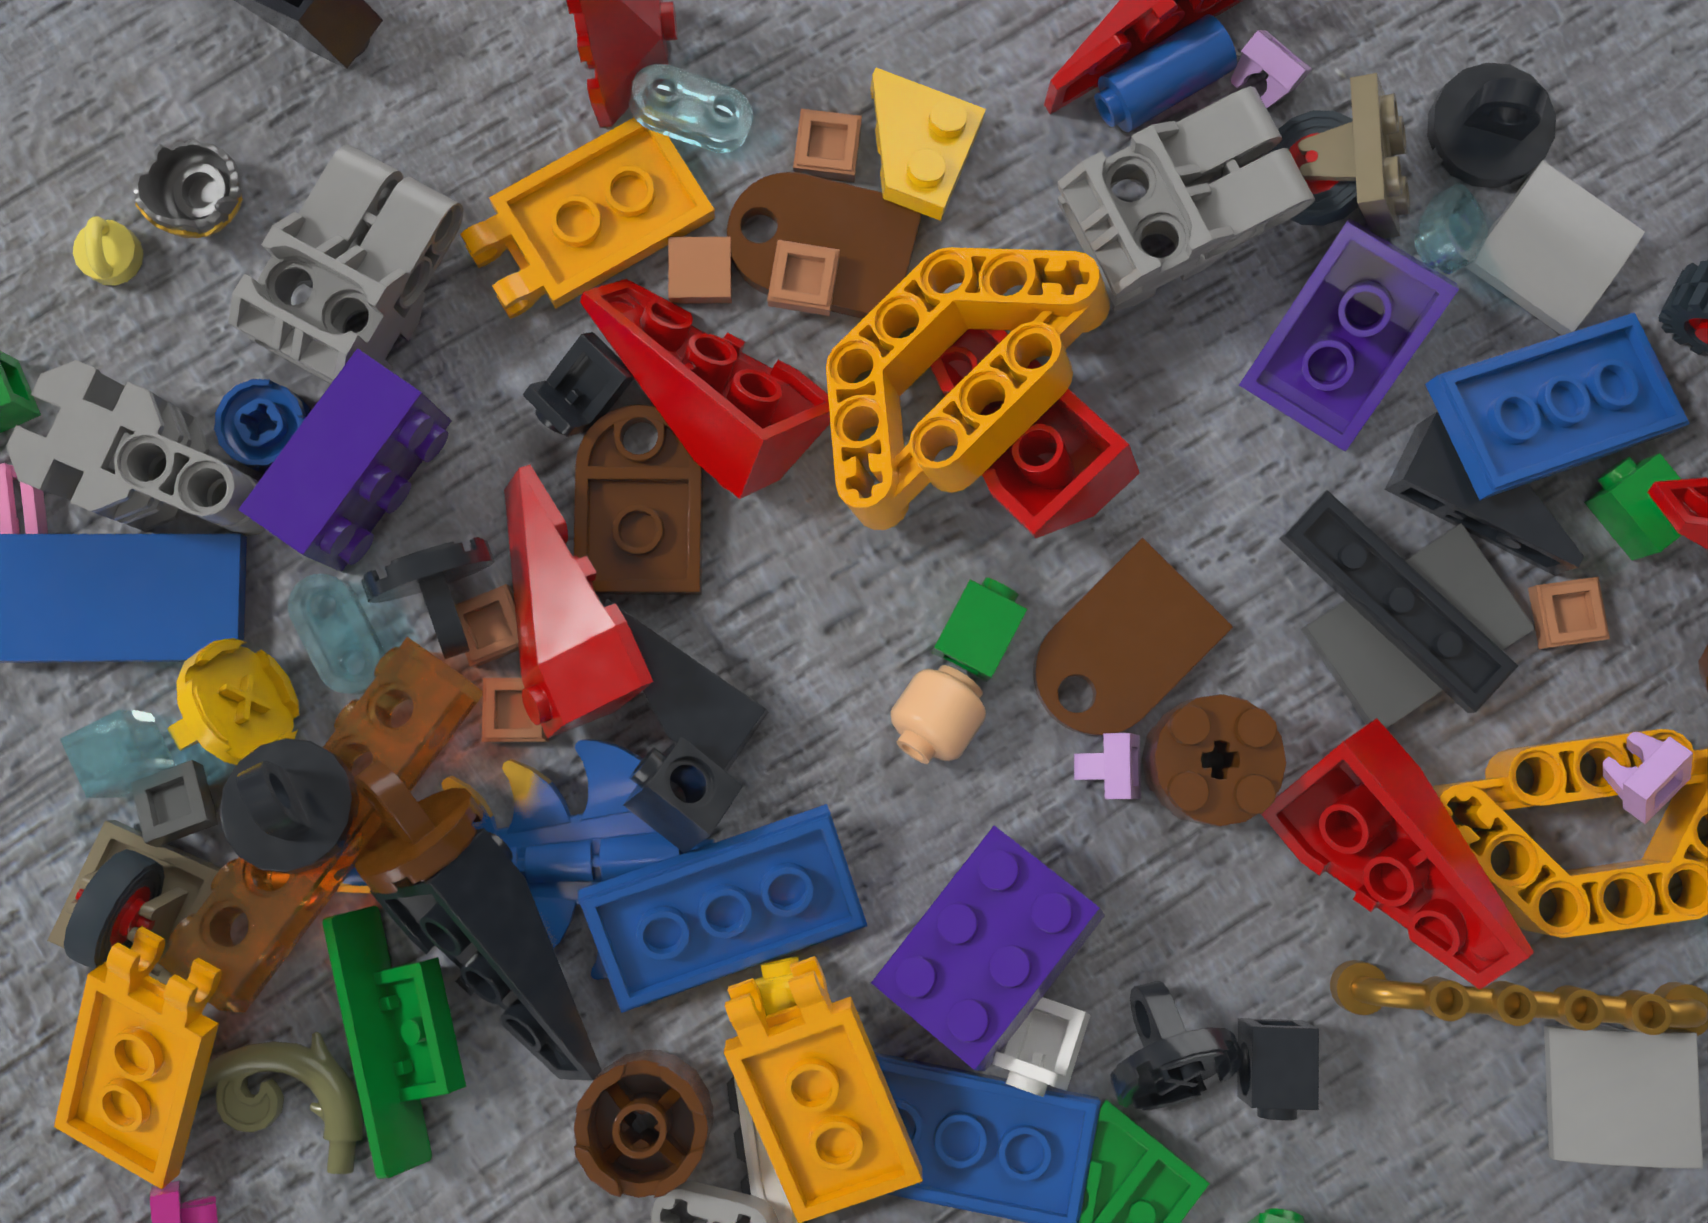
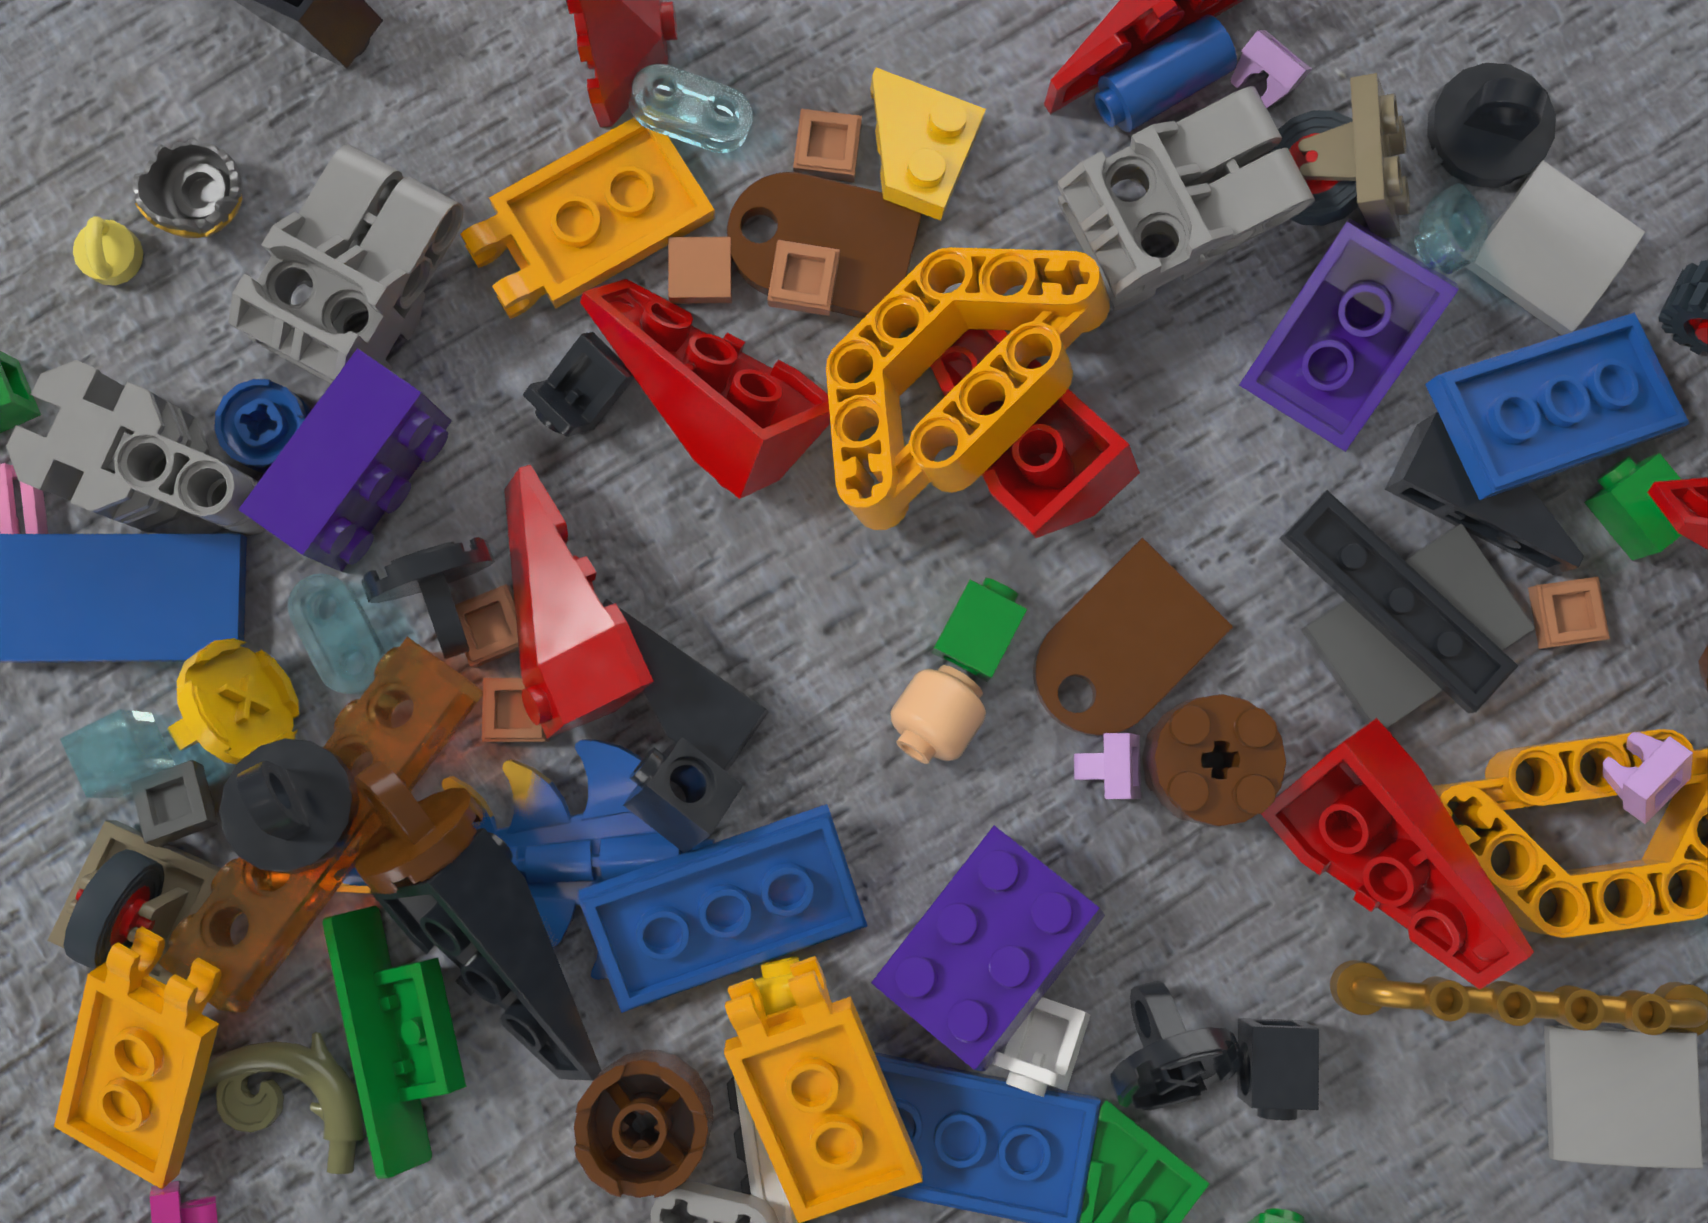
(638, 511): reddish brown tile -> none

